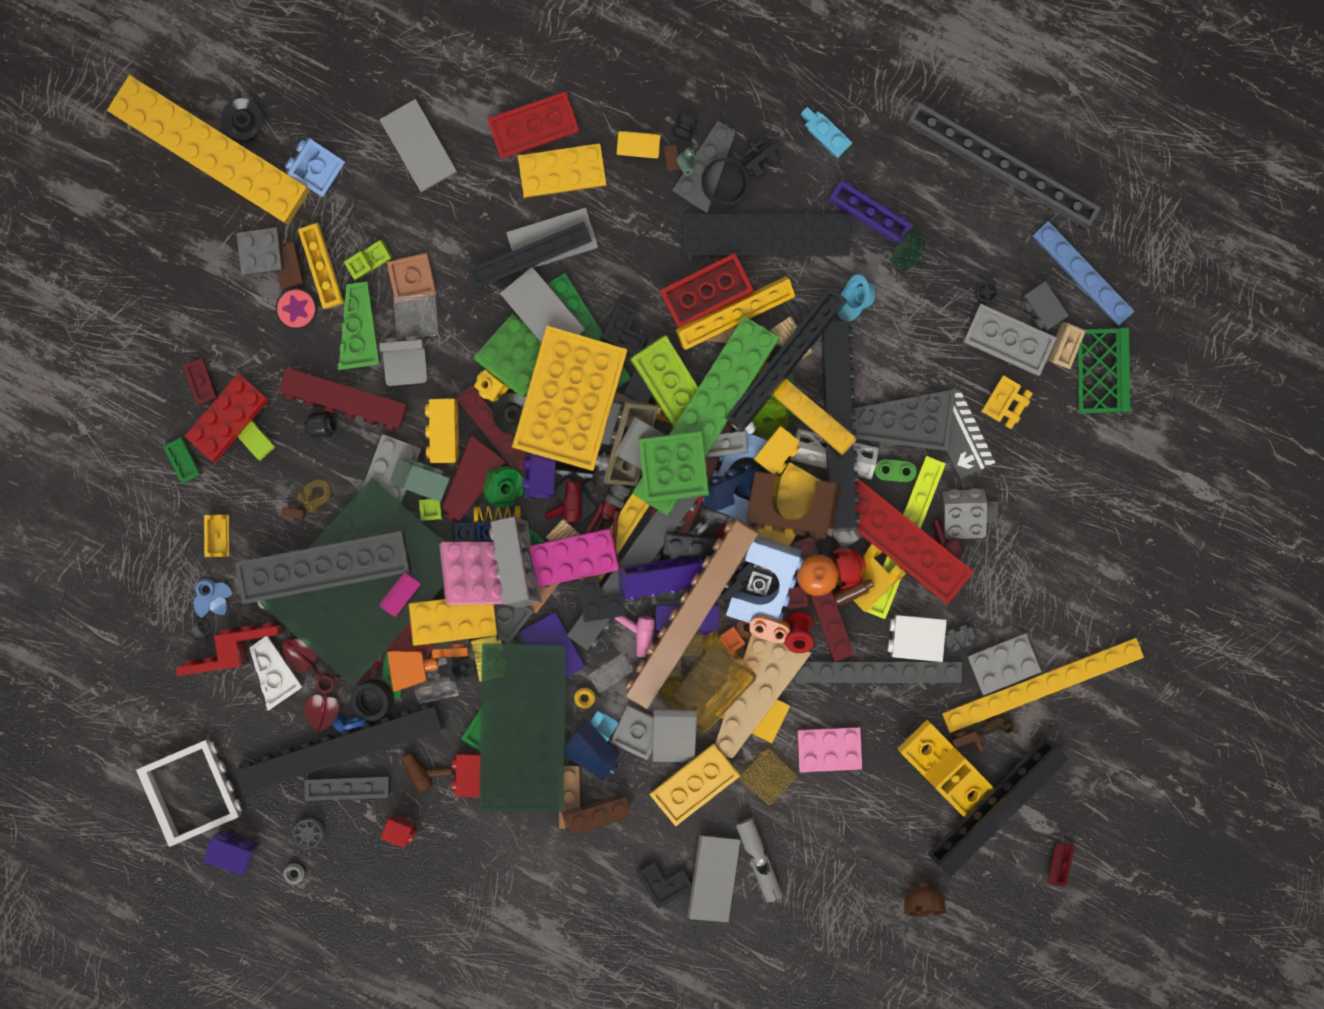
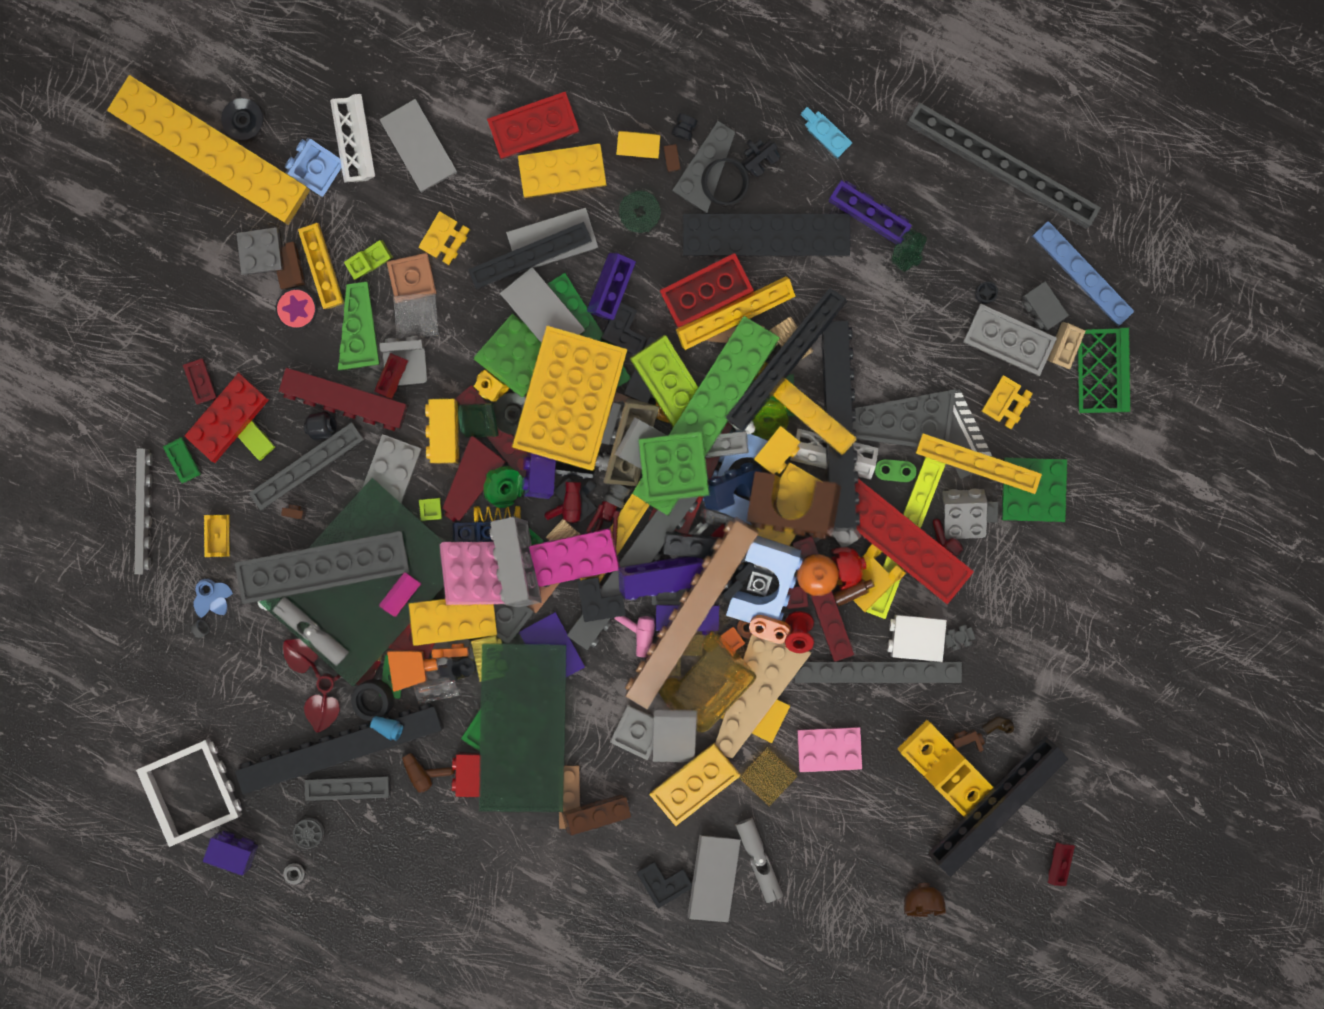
(142, 518): none -> light grey plate
(230, 648): red bracket -> none
(274, 672): white wing -> none
(306, 466): none -> dark grey plate
(312, 506): clear yellow piece -> none
(321, 640): none -> light grey piece
(341, 724): blue piece -> none
(359, 136): none -> white fence
(388, 728): none -> dark azure cone
(391, 375): none -> dark red plate
(399, 831): red brick -> none
(420, 478): sand green brick -> none
(438, 235): none -> yellow plate
(477, 420): none -> clear green piece
(577, 698): yellow plate -> none
(591, 751): dark blue slope -> none
(604, 724): medium azure panel -> none
(611, 286): none -> dark purple brick
(611, 672): clear plate -> none
(634, 201): none -> clear green plate
(684, 161): sand green arm -> none
(859, 295): medium azure piece -> none
(978, 463): none -> yellow plate
(1004, 664): light grey plate -> none
(1042, 685): yellow plate -> none
(1050, 497): none -> green plate

